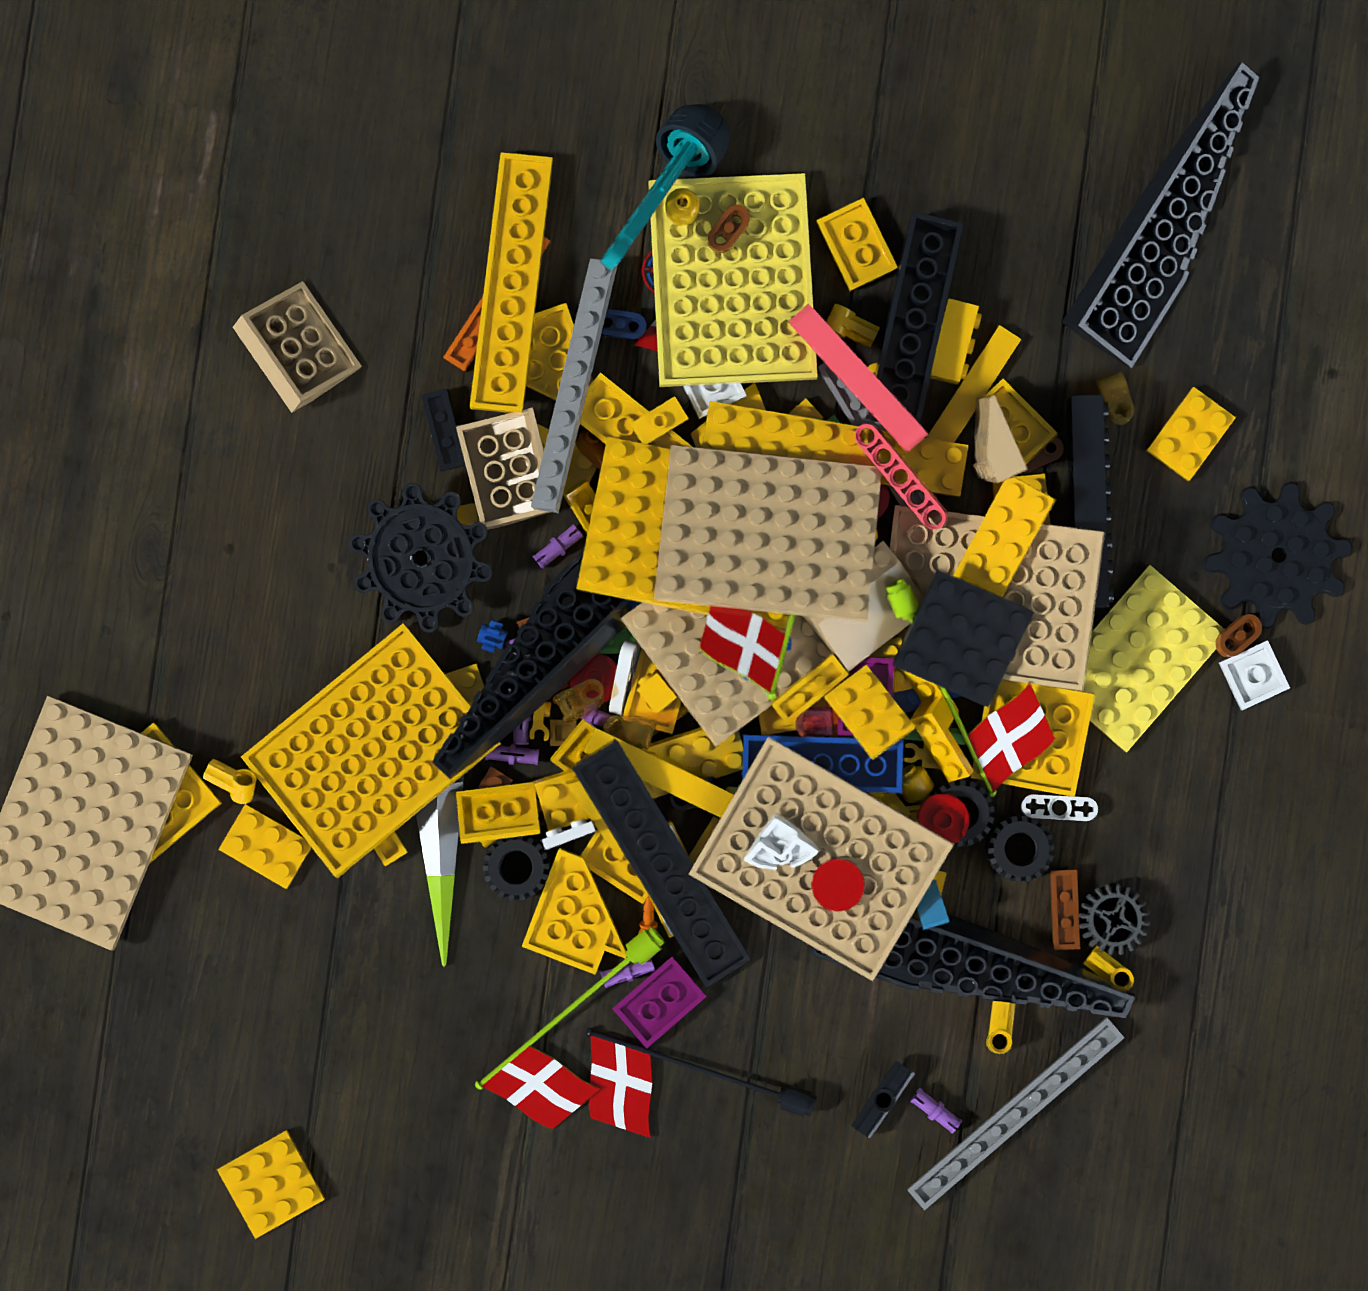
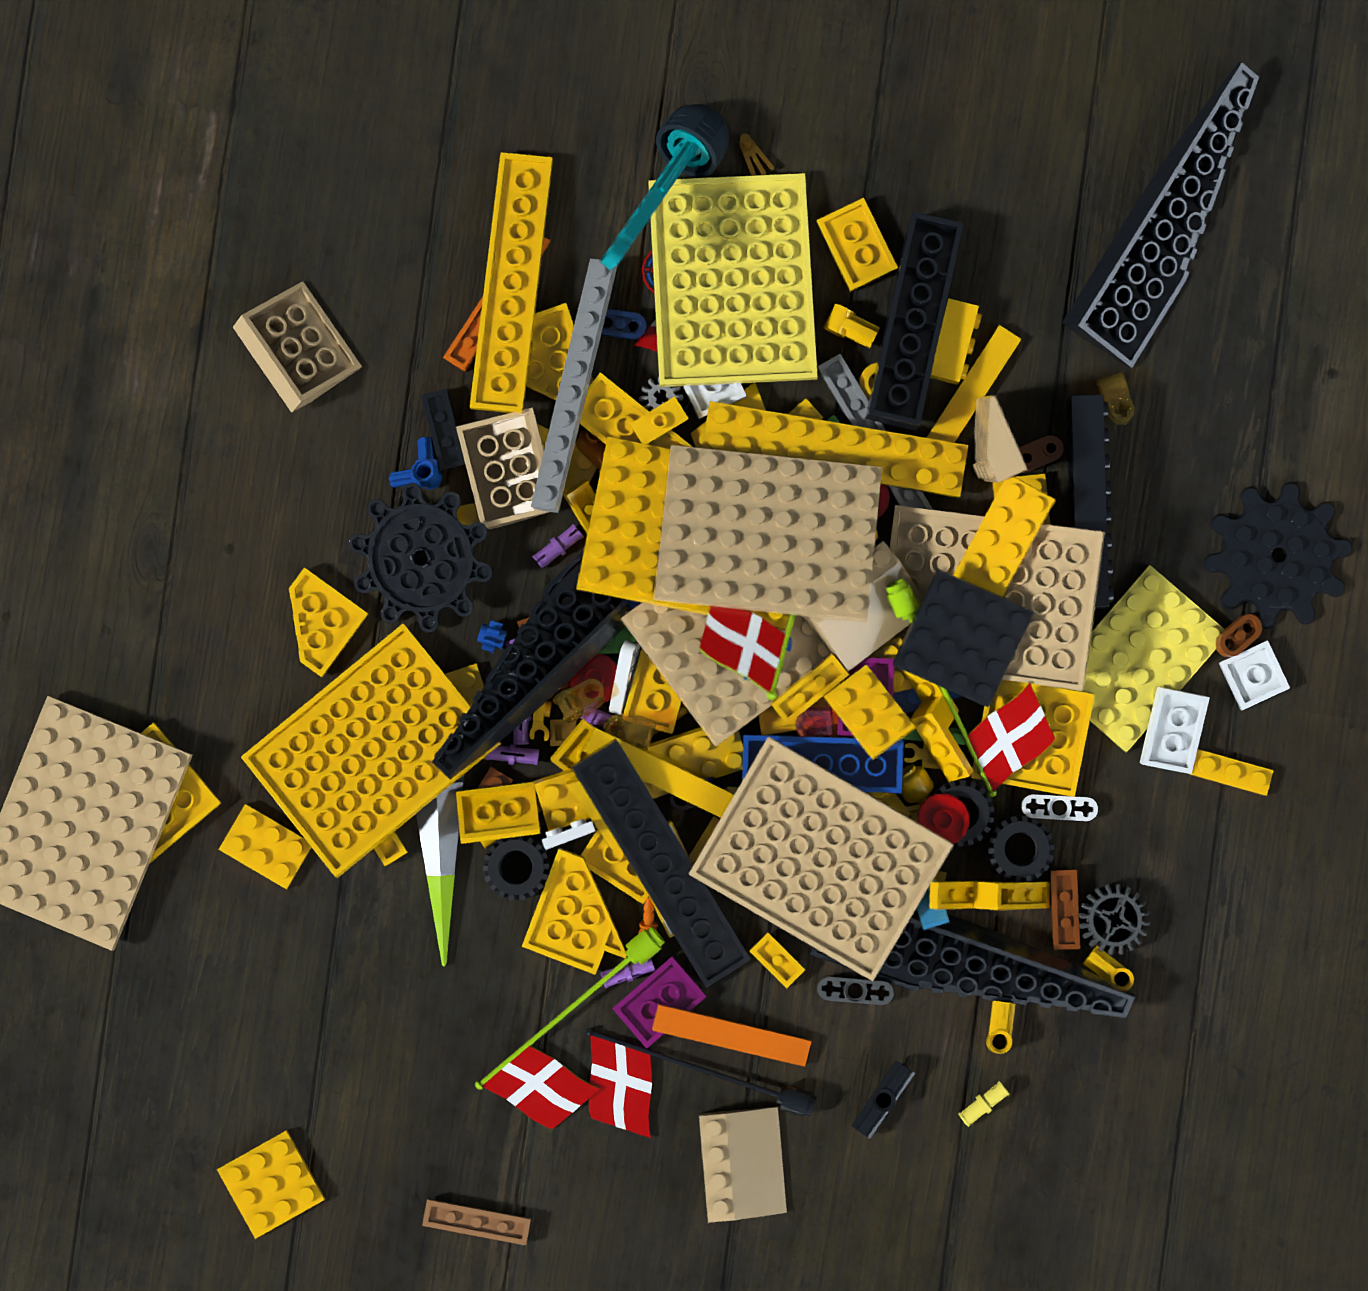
(238, 782): yellow piece -> none
(322, 621): none -> yellow plate
(424, 463): none -> blue axle
(476, 1221): none -> medium nougat plate
(655, 692): yellow brick -> none
(657, 389): none -> light grey gear
(674, 210): yellow head -> none
(727, 229): dark orange plate -> none
(731, 1035): none -> orange tile
(742, 1164): none -> tan slope
(749, 149): none -> pearl gold piece
(777, 960): none -> yellow plate
(780, 844): white brick -> none
(835, 994): none -> dark grey beam
(837, 884): red tile -> none
(858, 378): coral beam -> none
(889, 471): coral beam -> none
(936, 1110): medium lavender pin -> none
(983, 1103): none -> light yellow pin
(989, 895): none -> yellow bracket
(1015, 1113): light grey plate -> none
(1026, 425): yellow wing -> none
(1174, 730): none -> white plate
(1191, 434): yellow plate -> none
(1232, 772): none -> yellow plate

